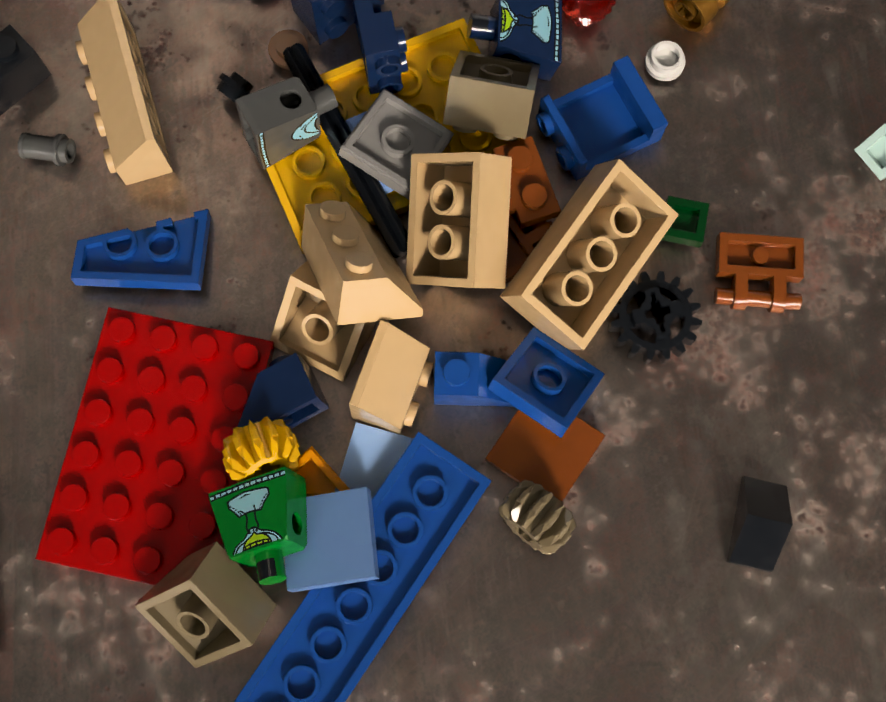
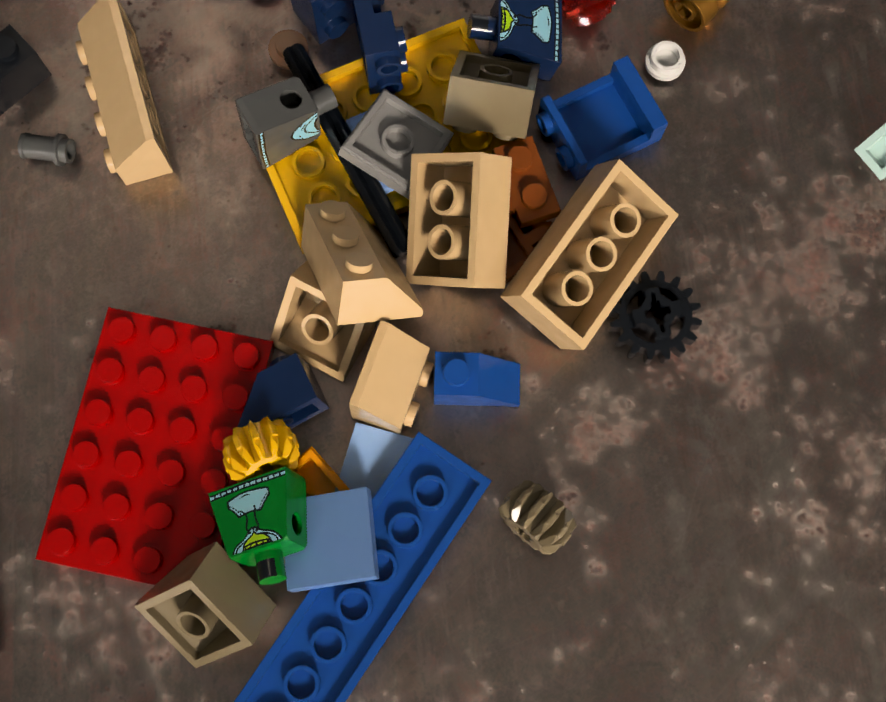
(150, 258): blue wing -> none
(234, 86): black plate -> none
(538, 455): dark orange tile -> none
(546, 381): blue plate -> none
(690, 223): dark green plate -> none
(759, 258): dark orange plate -> none
(760, 524): black slope -> none

